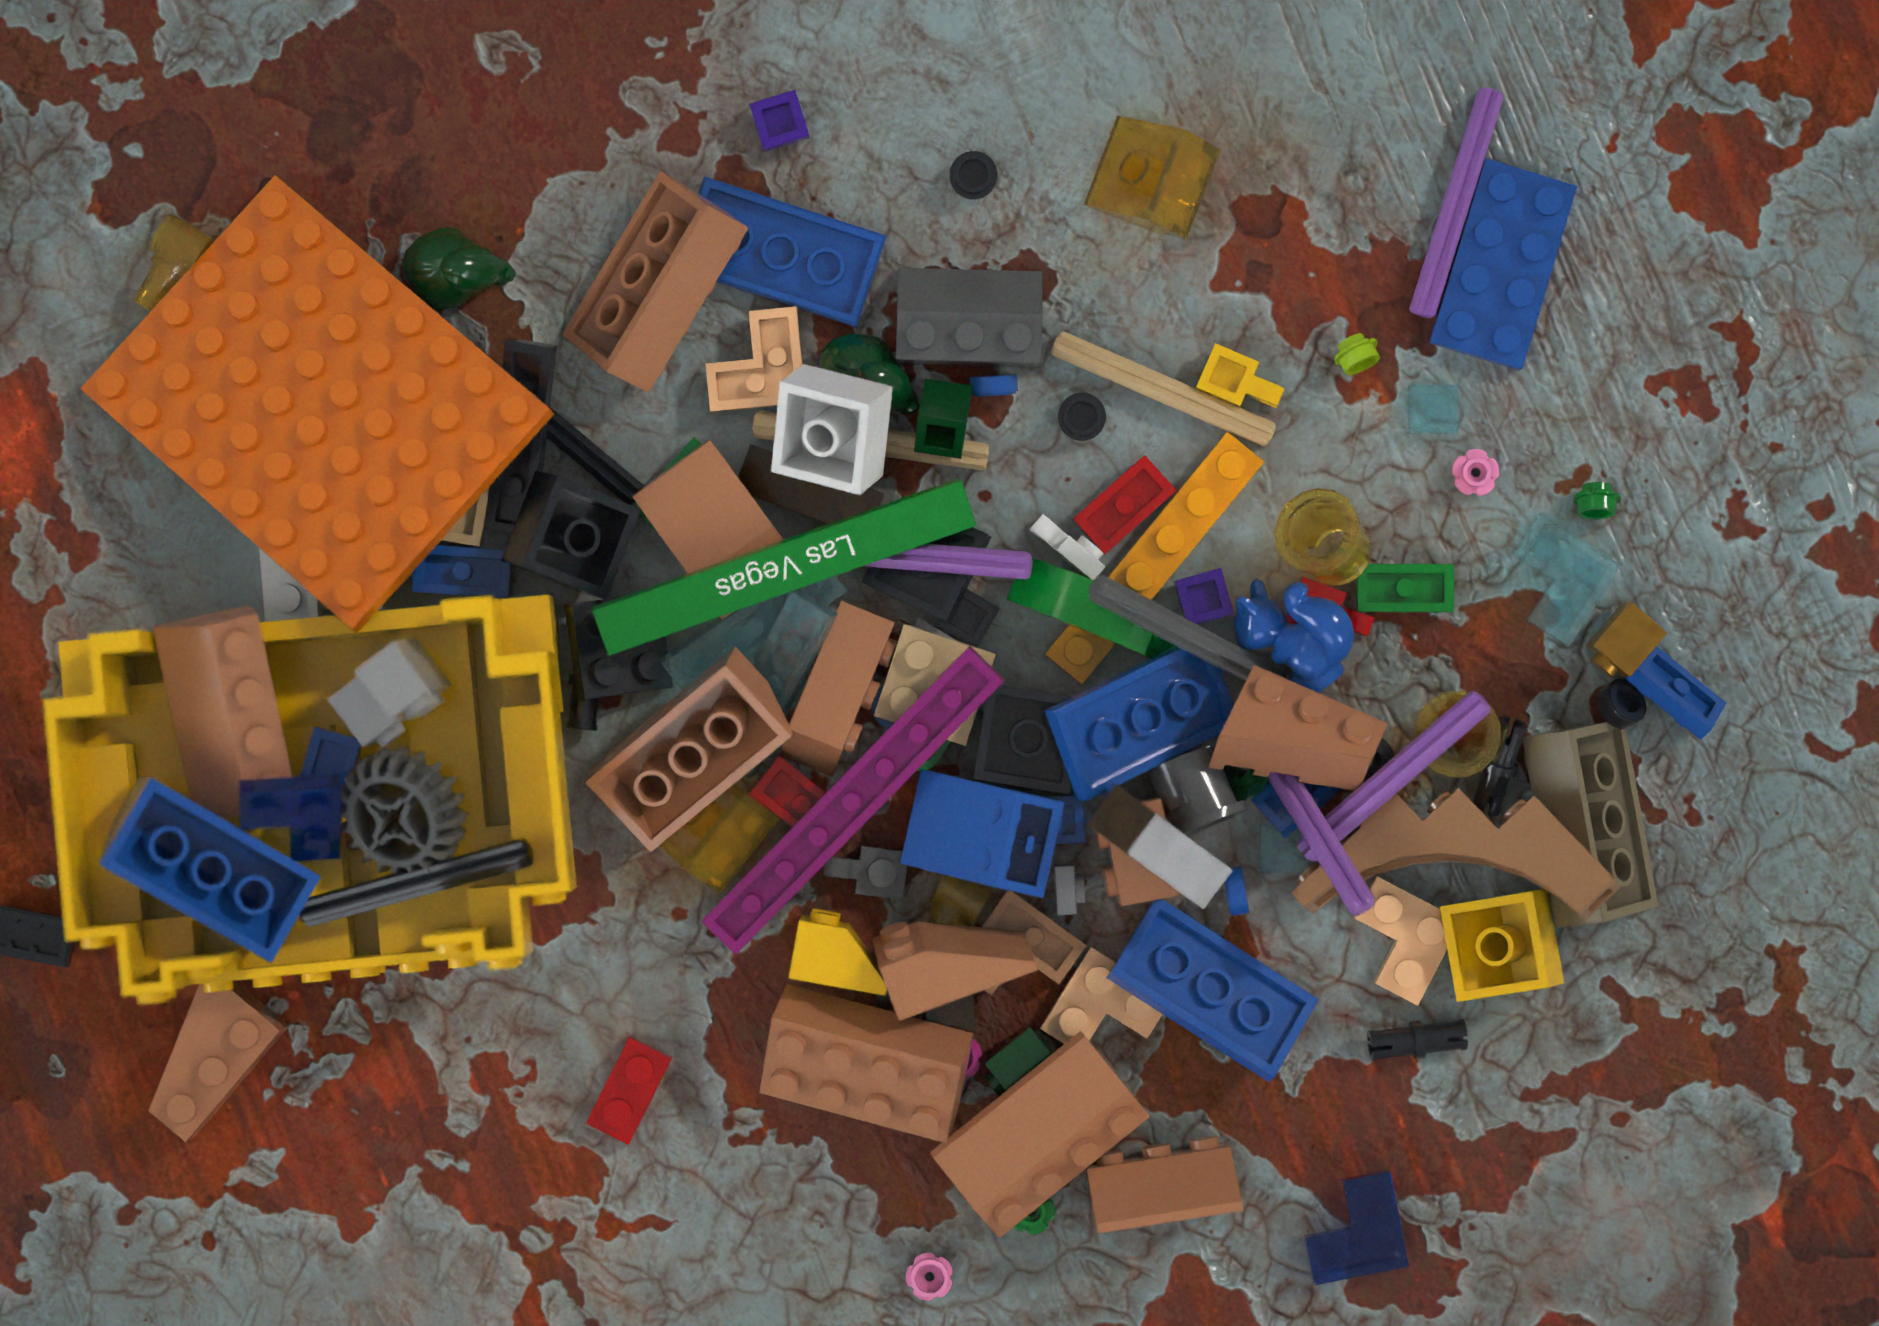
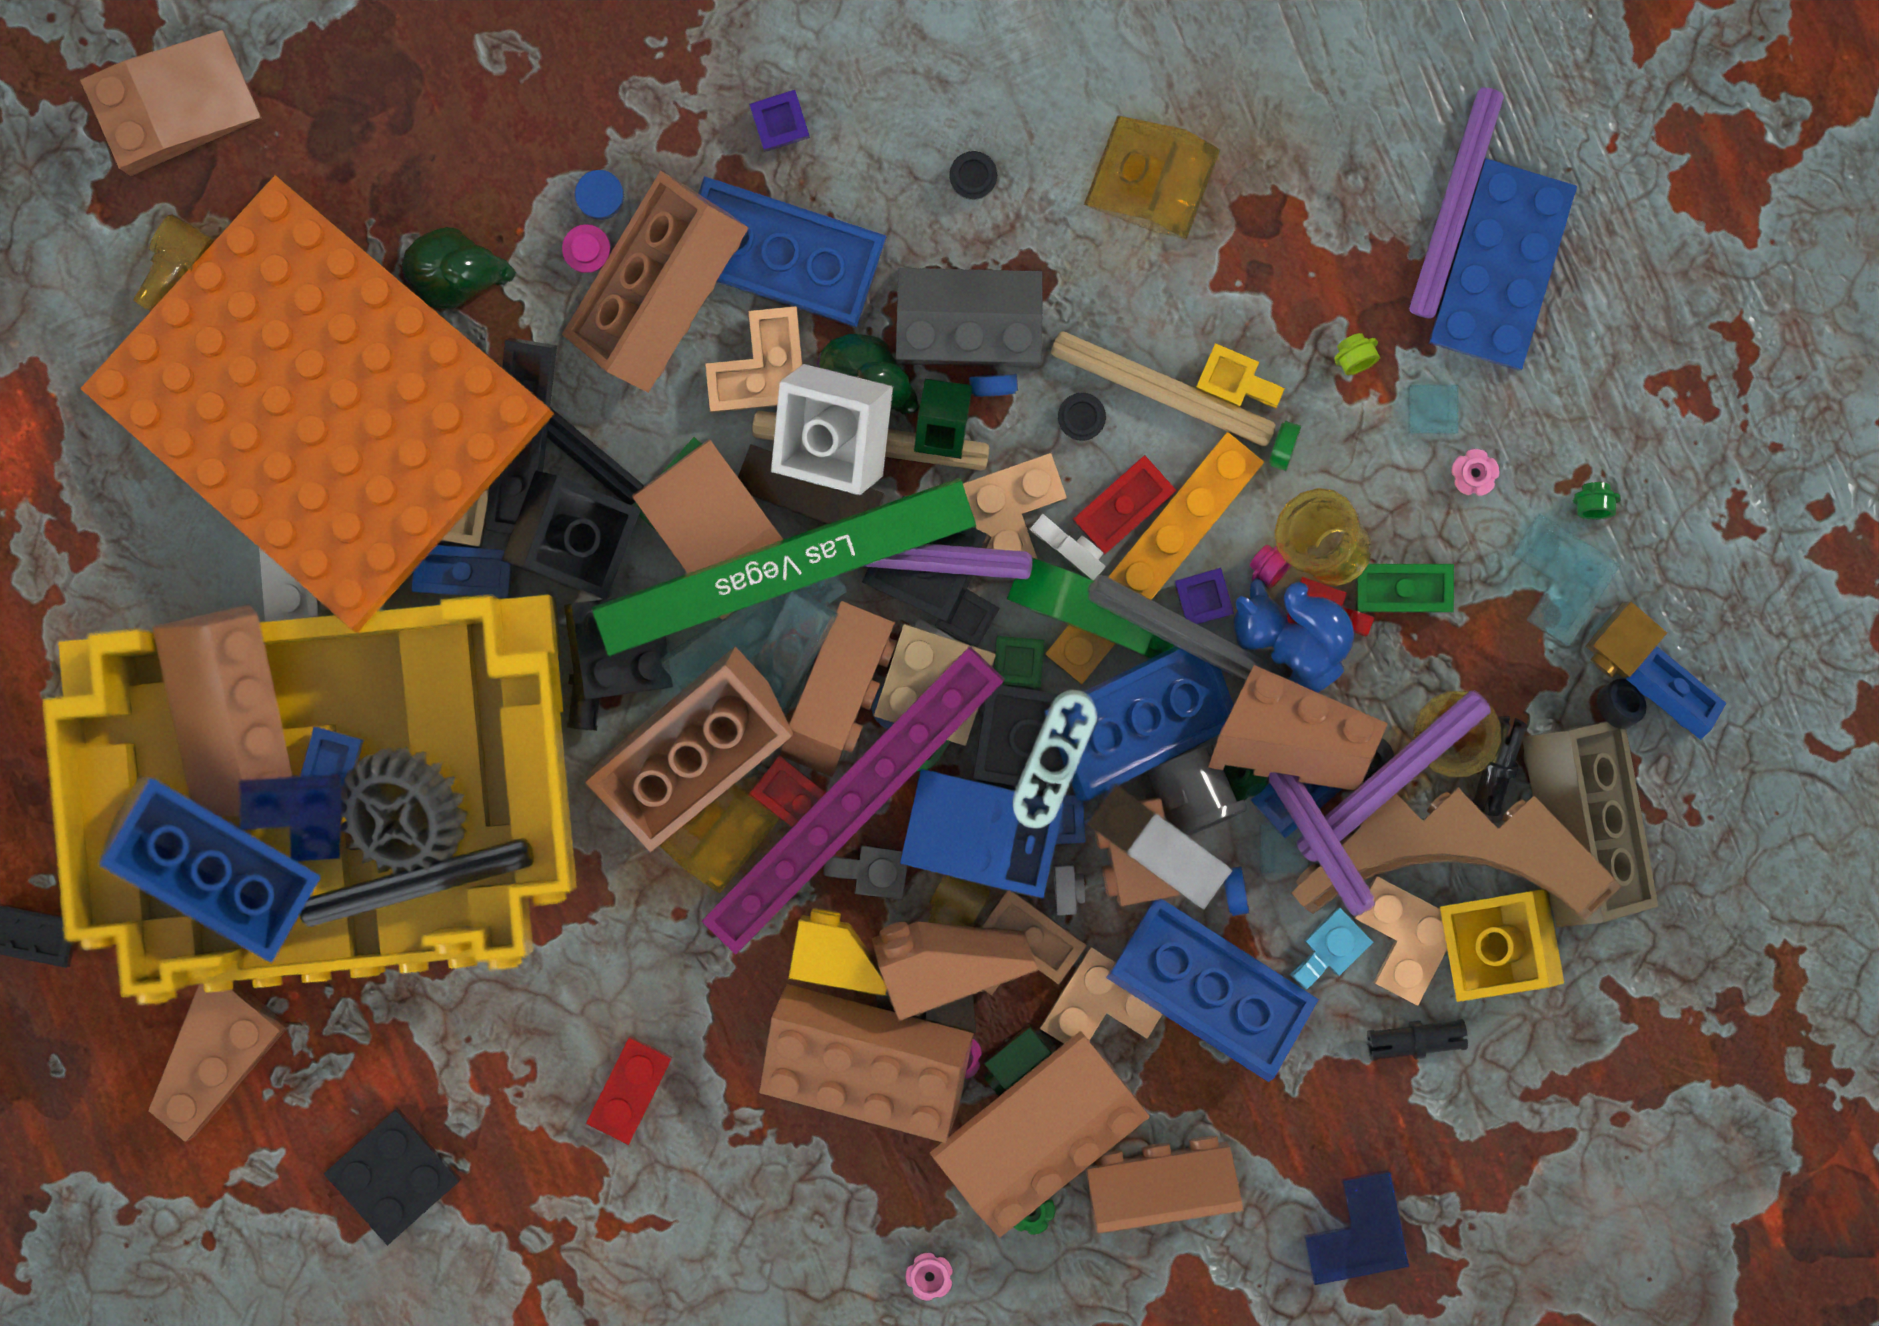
(170, 101): none -> nougat slope
(388, 691): light grey brick -> none
(392, 1176): none -> black plate
(586, 248): none -> dark pink plate
(599, 194): none -> blue tile
(1007, 494): none -> light nougat plate
(1019, 660): none -> green tile
(1028, 787): none -> light aqua beam
(1269, 566): none -> dark pink plate
(1284, 445): none -> green tile
(1334, 945): none -> medium azure plate

